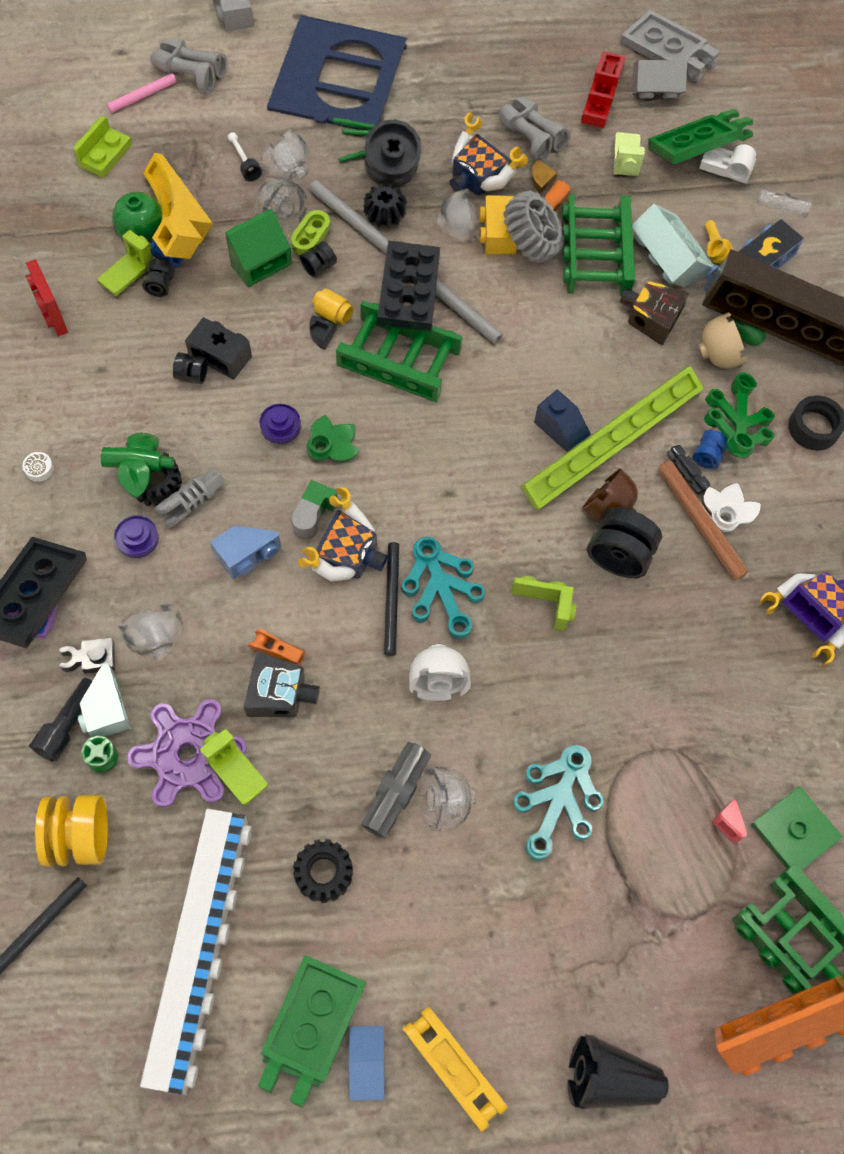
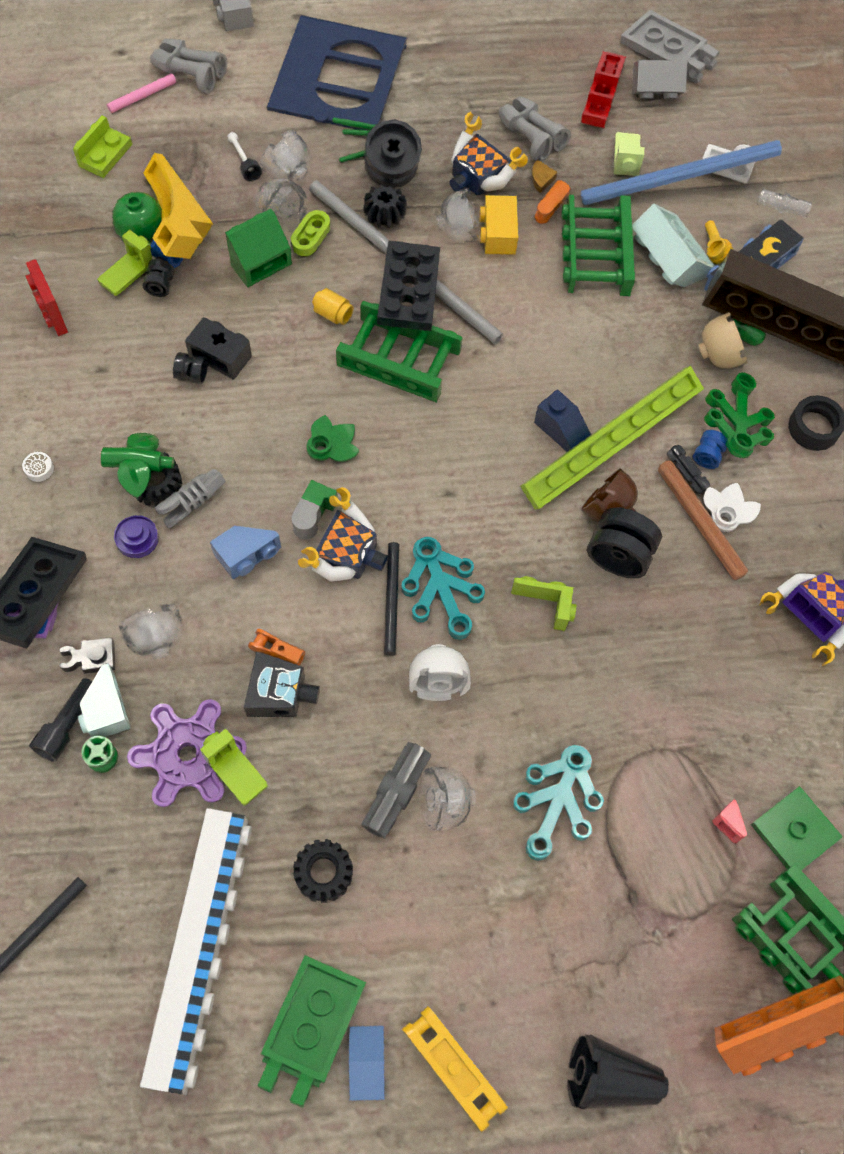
(71, 829): yellow wheel -> none
(280, 423): dark purple plate -> none
(318, 259): black wheel -> none
(321, 331): black tile -> none
(533, 226): light grey gear -> none
(654, 309): dark brown torso -> none
(681, 172): none -> medium blue axle
(700, 136): green tile -> none

